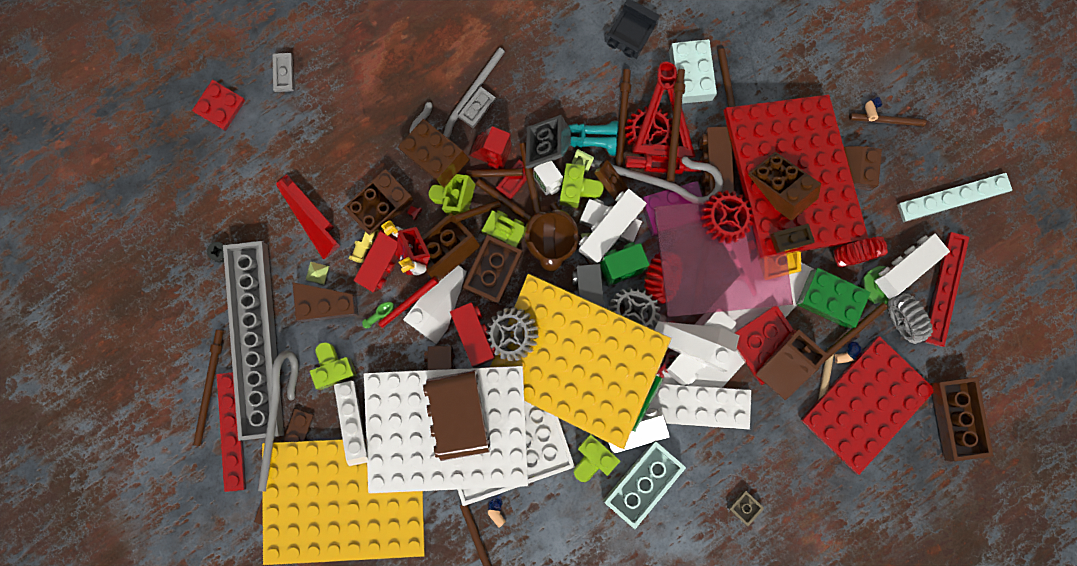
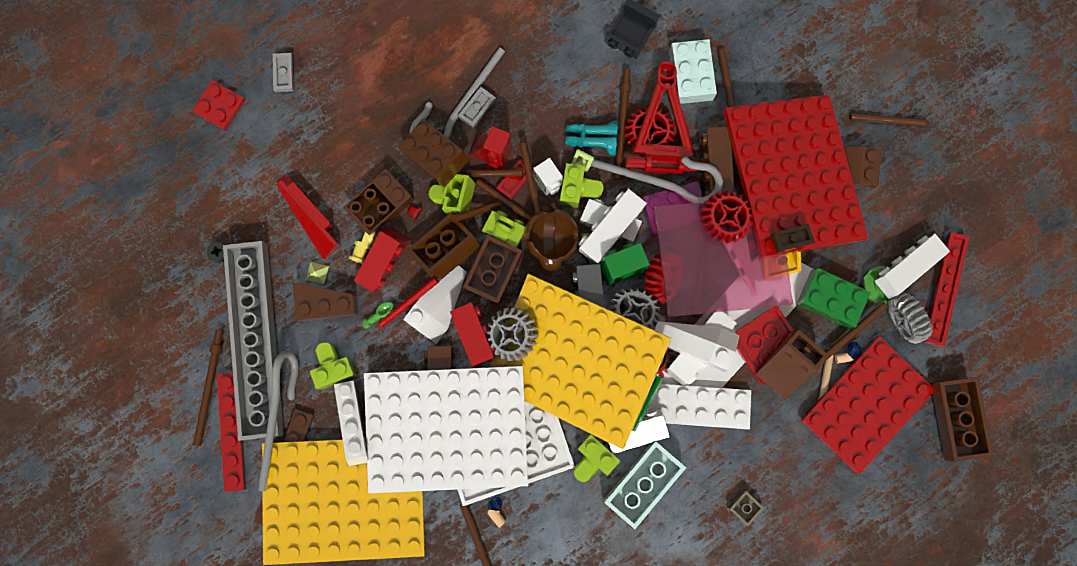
(410, 248): red torso -> none
(456, 415): reddish brown windscreen -> none
(547, 141): dark grey slope -> none
(610, 179): reddish brown plate -> none
(679, 90): reddish brown bar -> none
(785, 185): reddish brown slope -> none
(860, 251): red gear -> none
(871, 107): light nougat arm -> none
(954, 197): light aqua plate -> none

